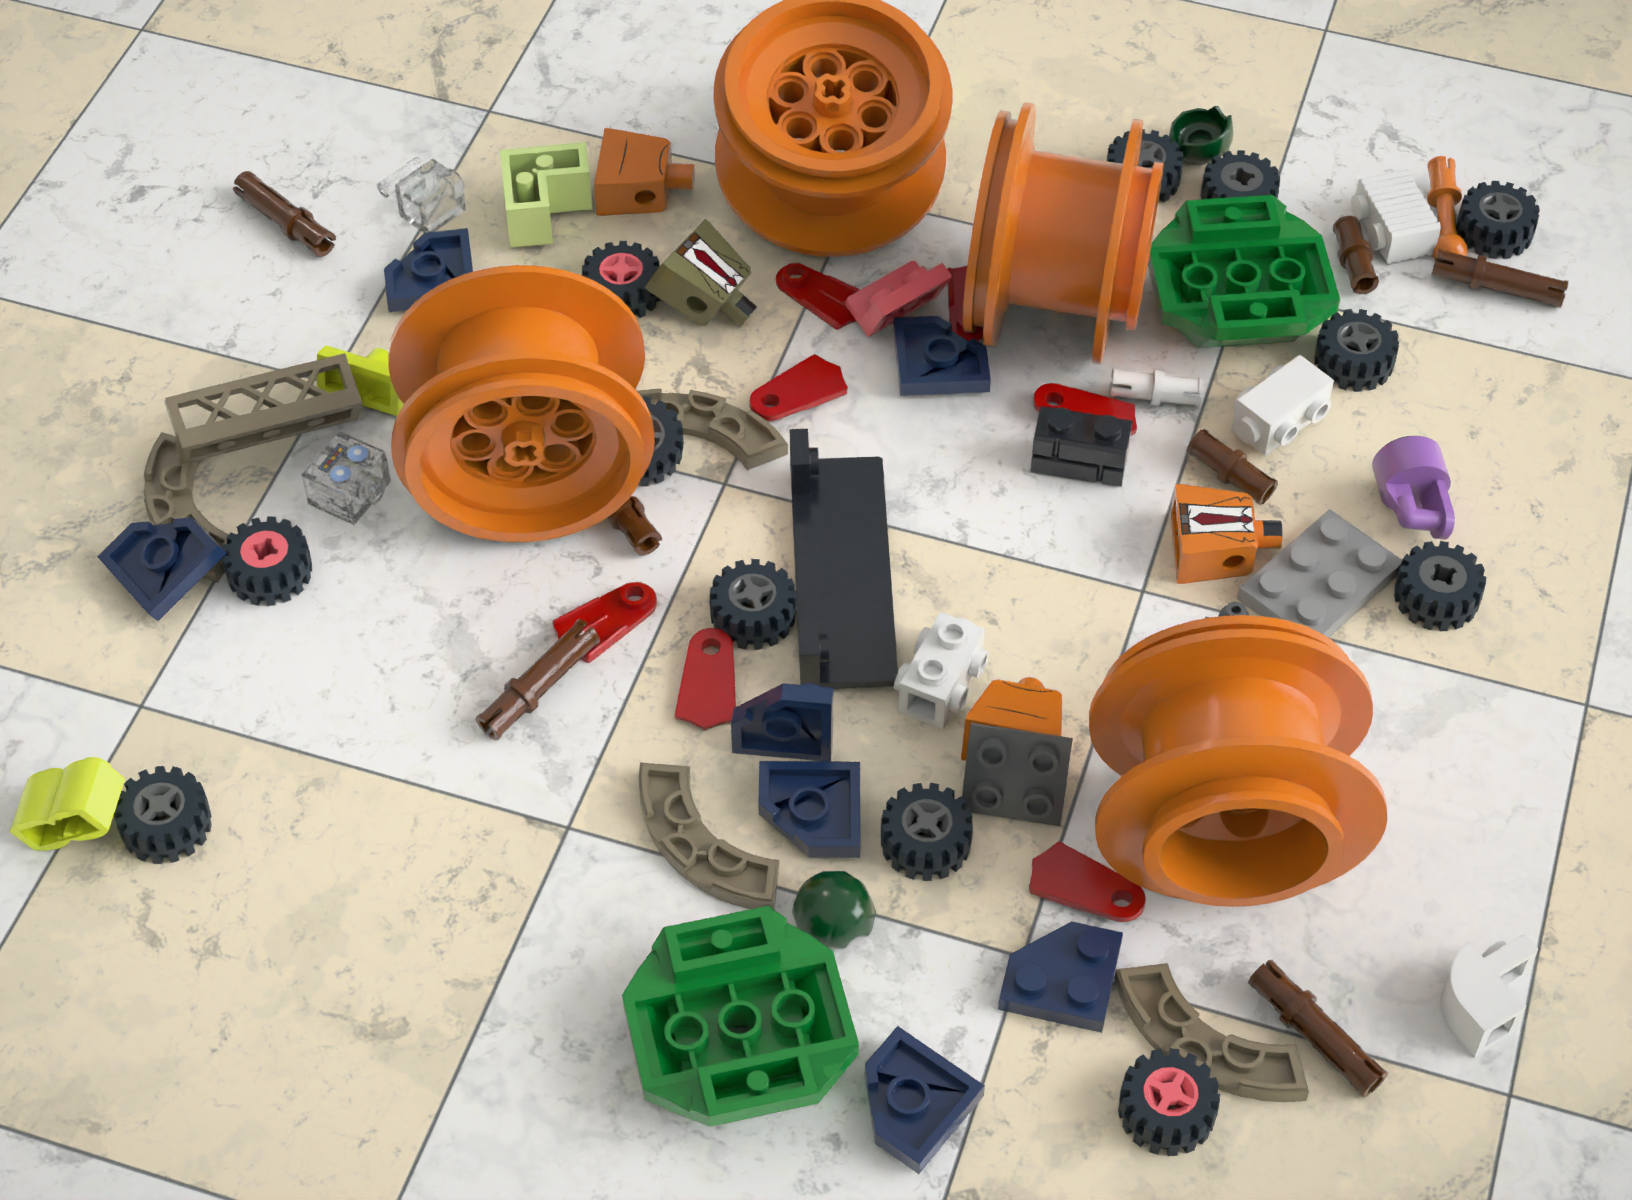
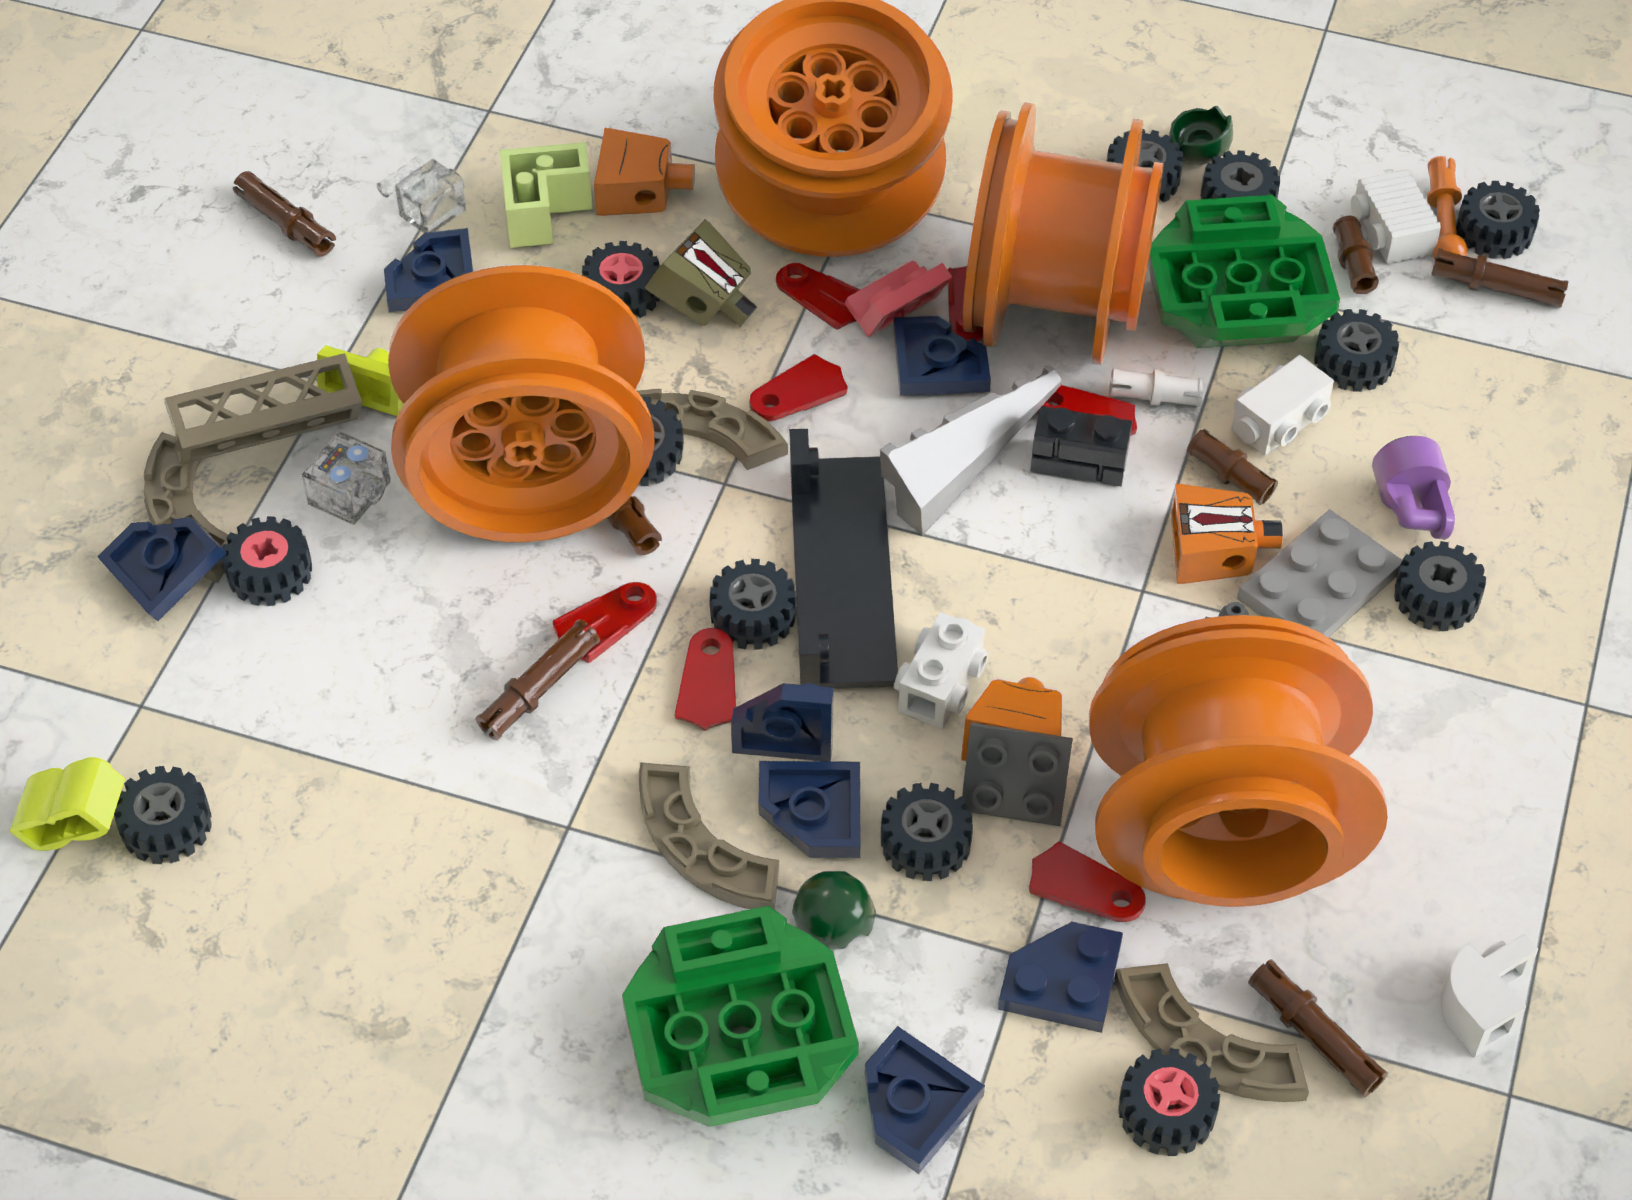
(945, 461): none -> wedge

